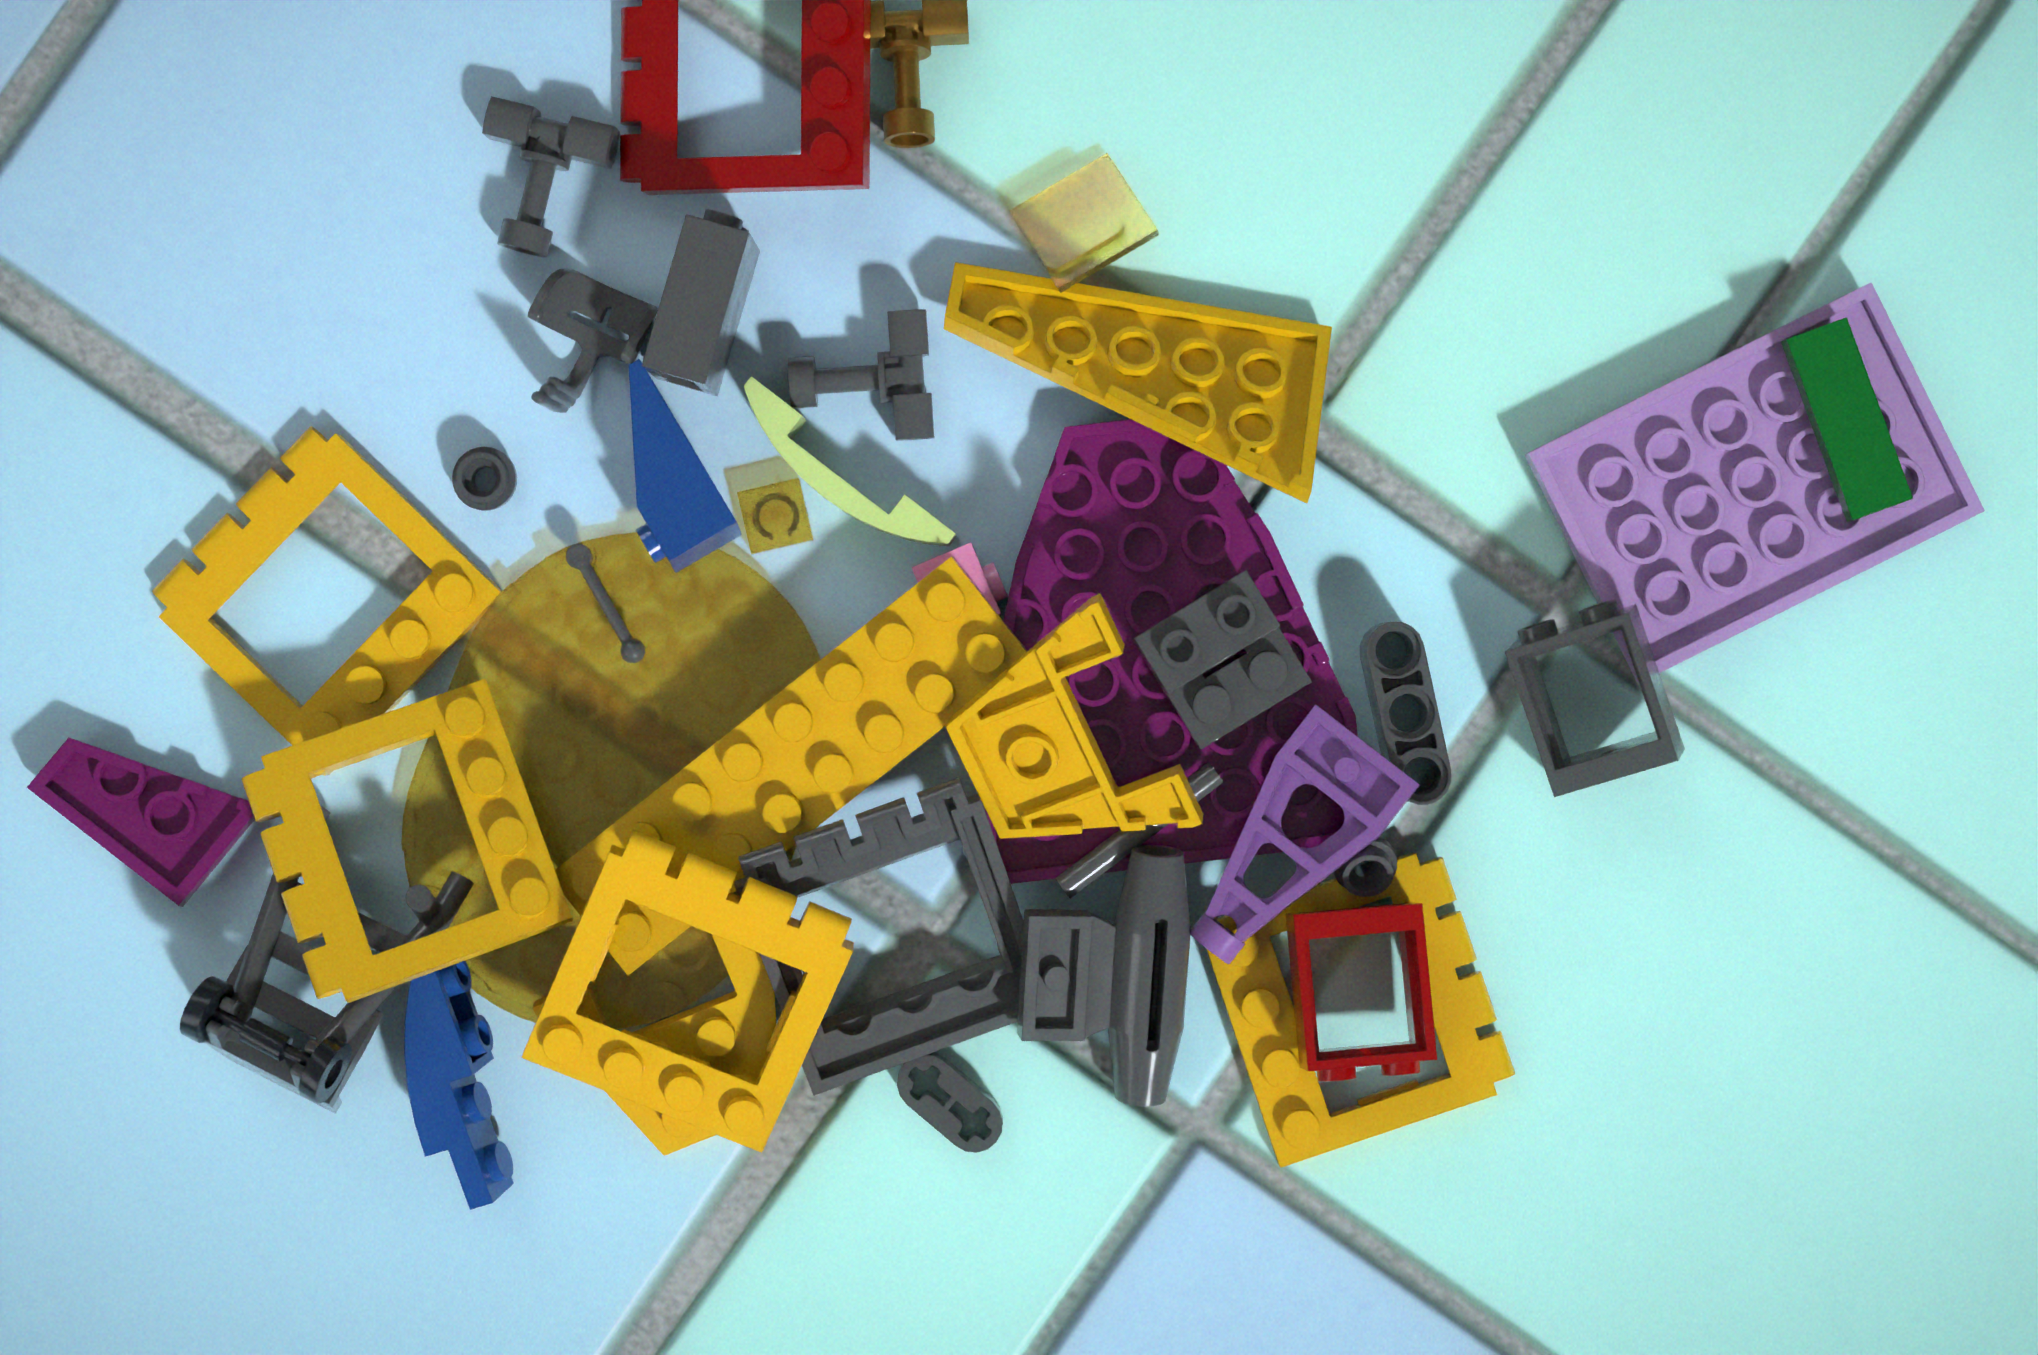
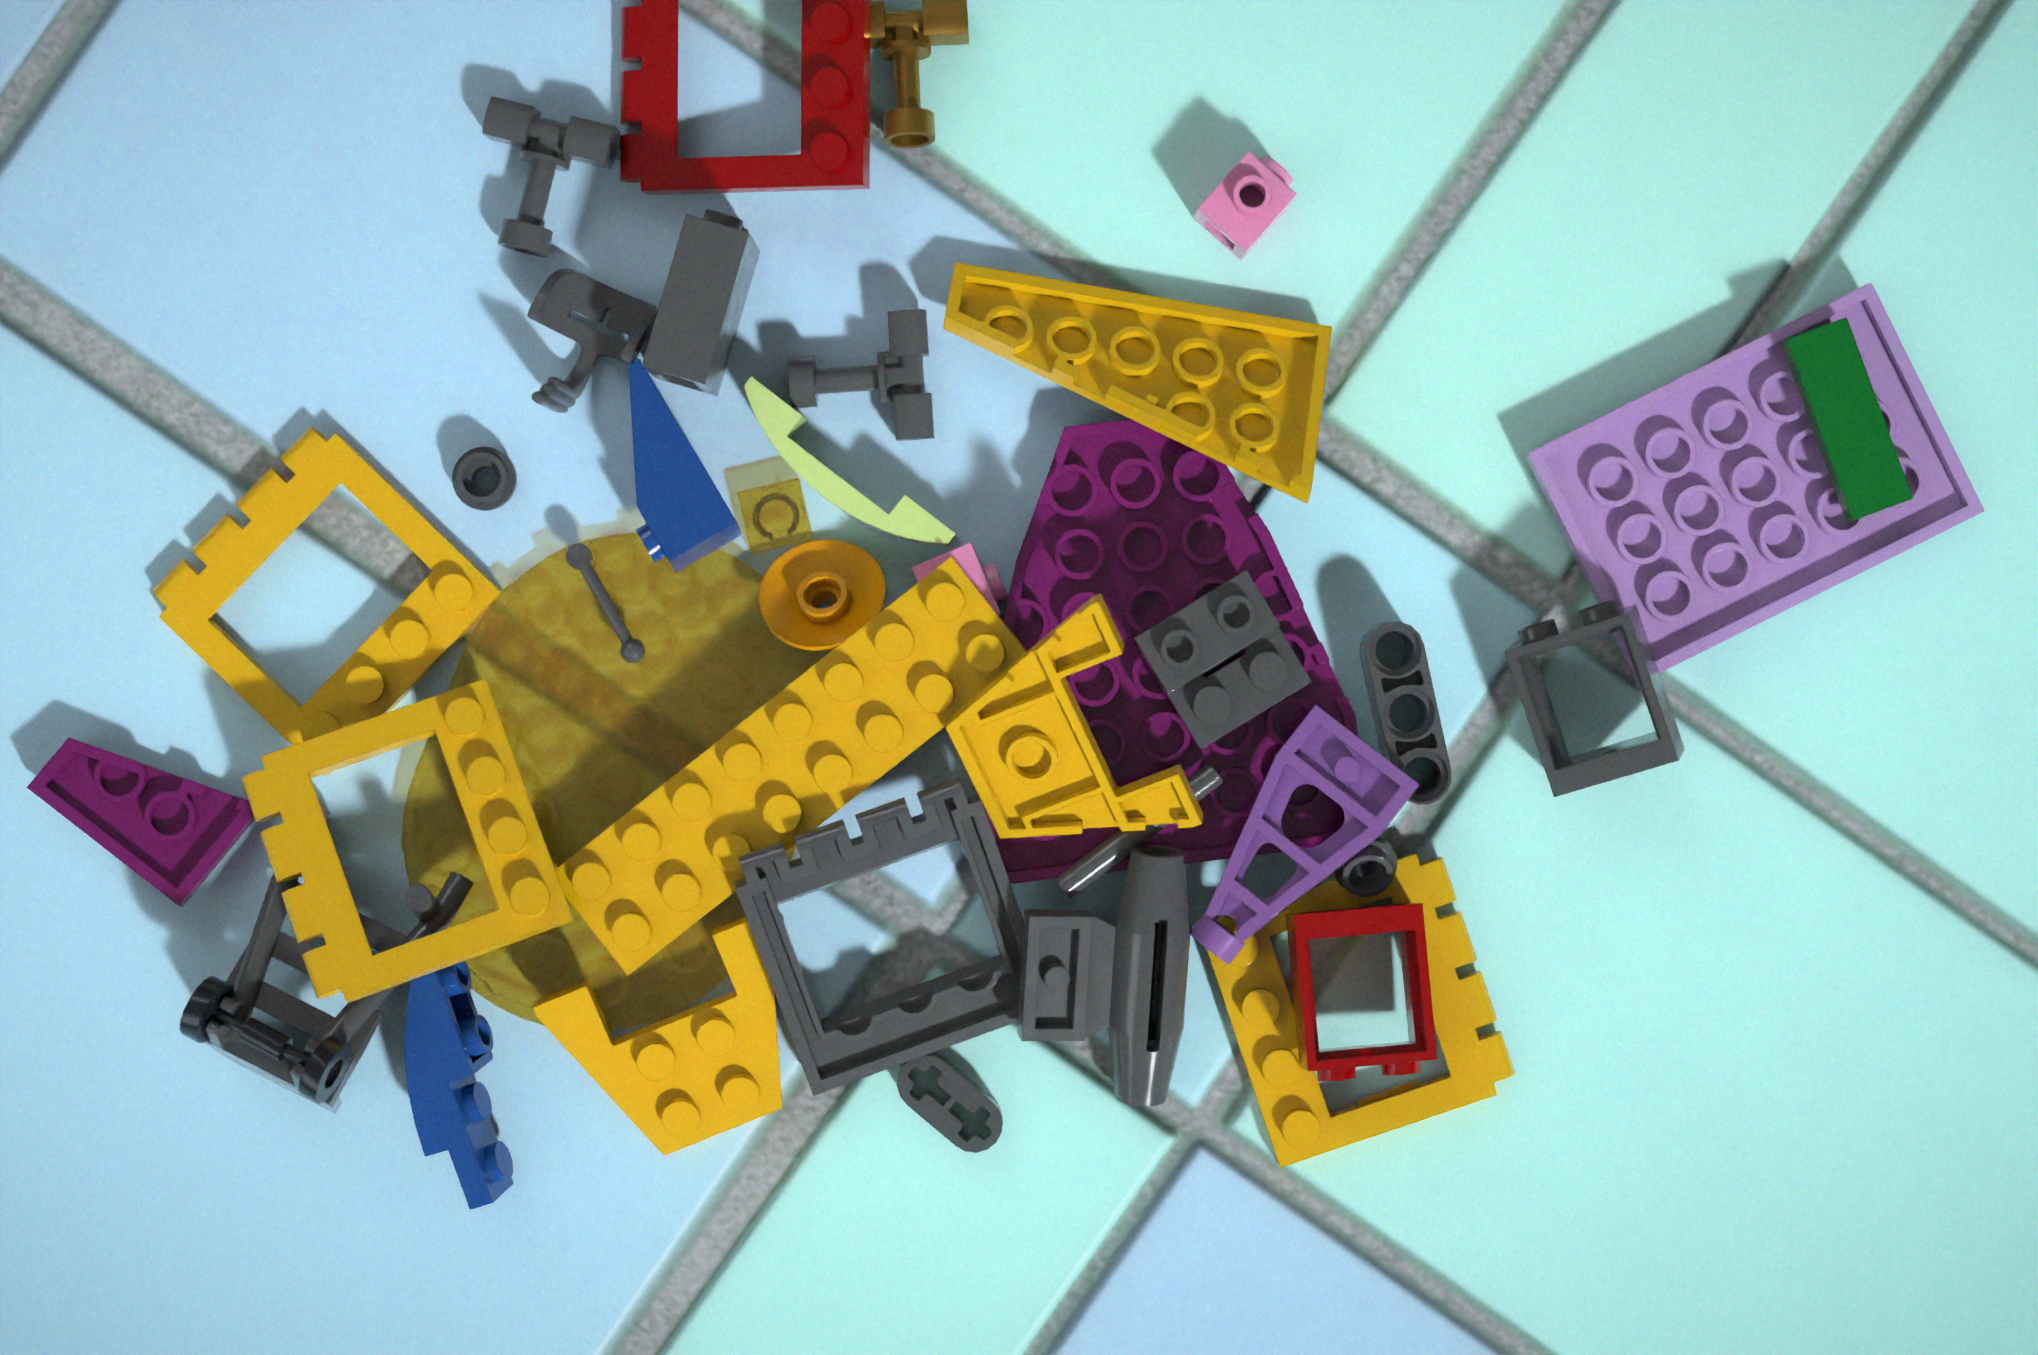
(658, 1077): yellow hinge -> none
(818, 575): none -> light orange dish
(1084, 222): clear yellow piece -> none
(1246, 203): none -> bright pink brick

